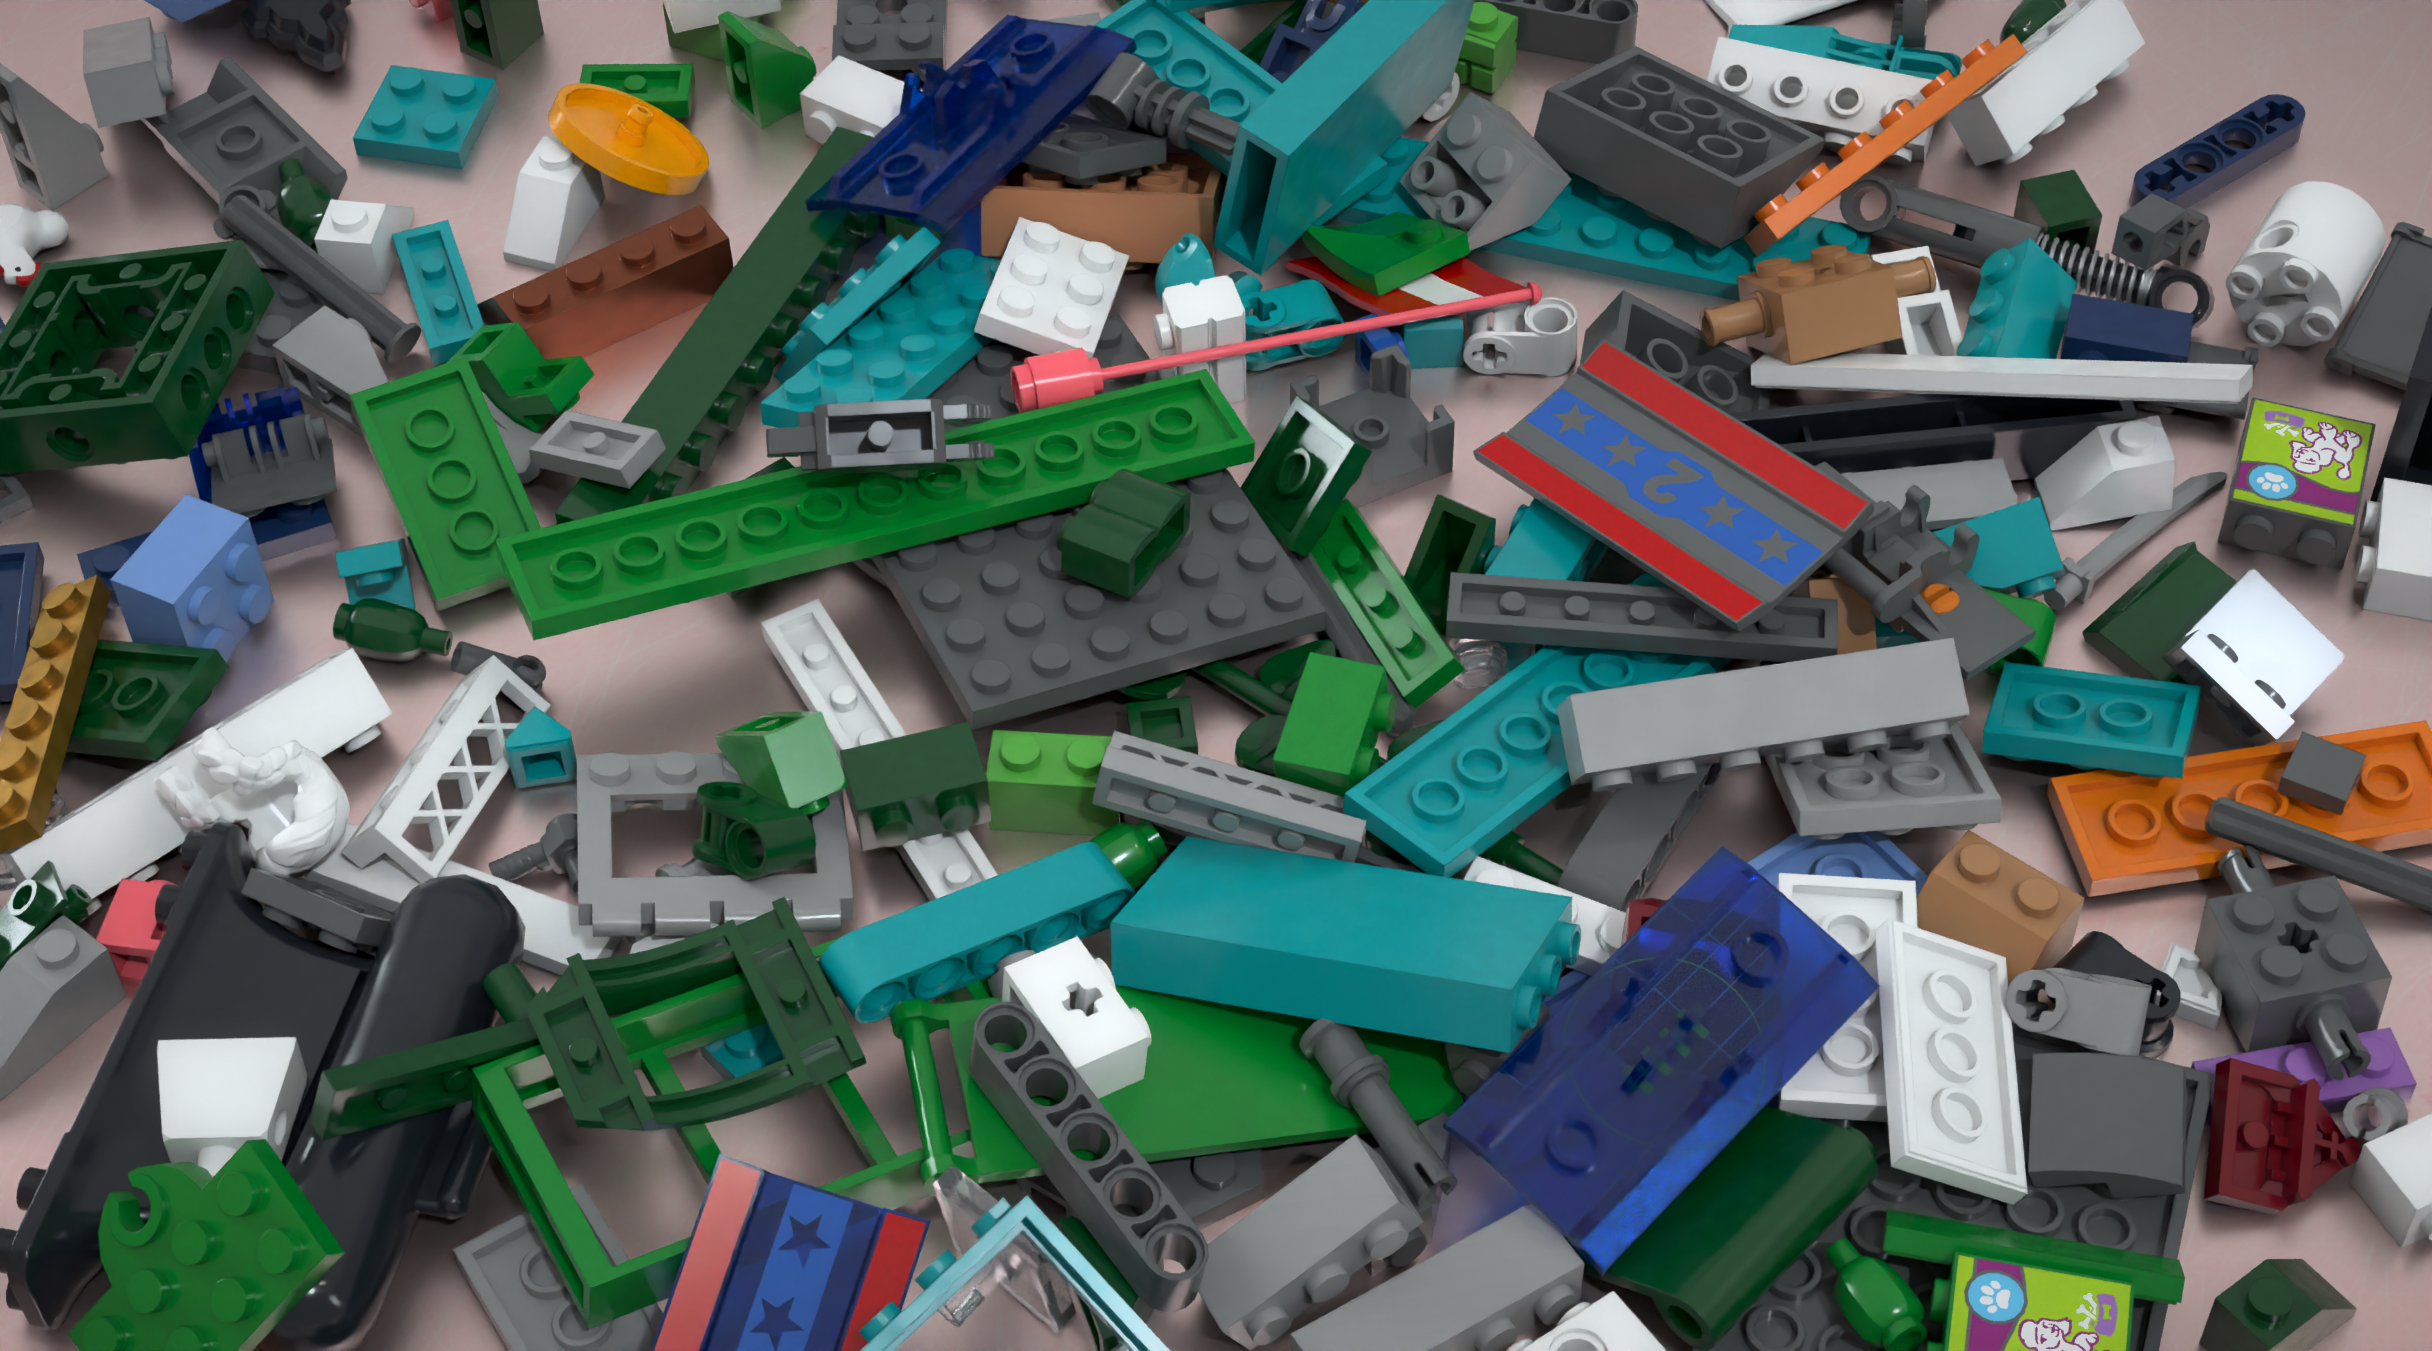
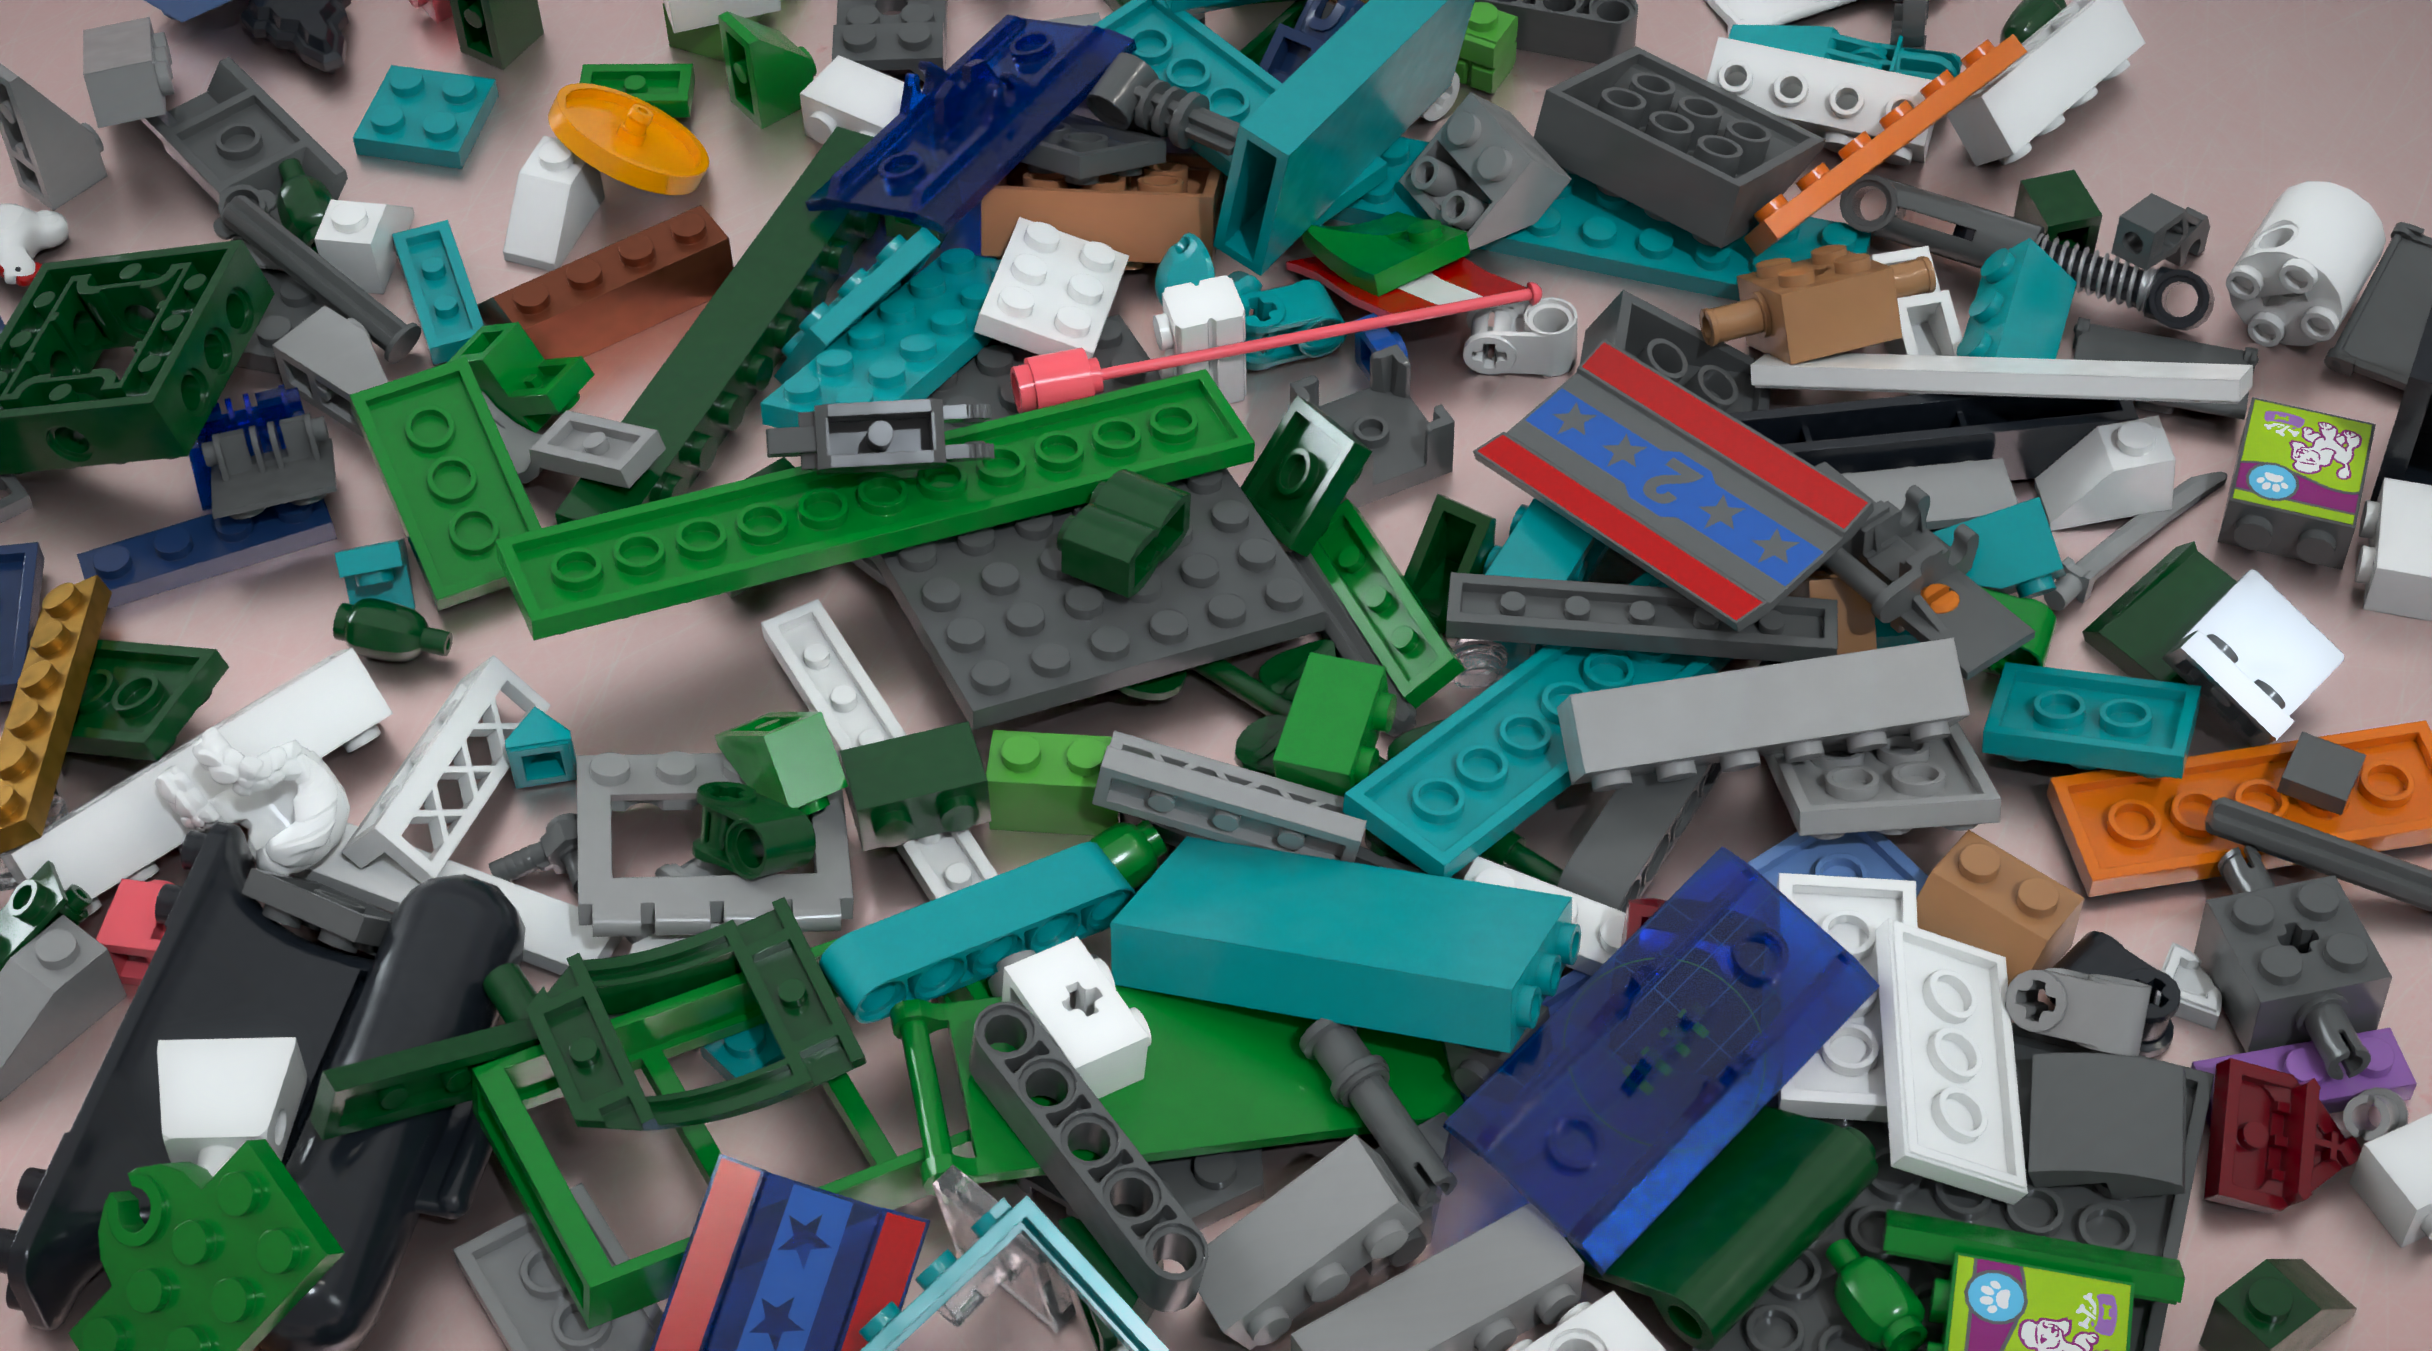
(195, 580): medium blue brick -> none
(527, 667): dark grey arm -> none
(1164, 722): dark green plate -> none
(1434, 342): teal slope -> none
(2125, 332): dark blue brick -> none
(2227, 164): dark blue beam -> none

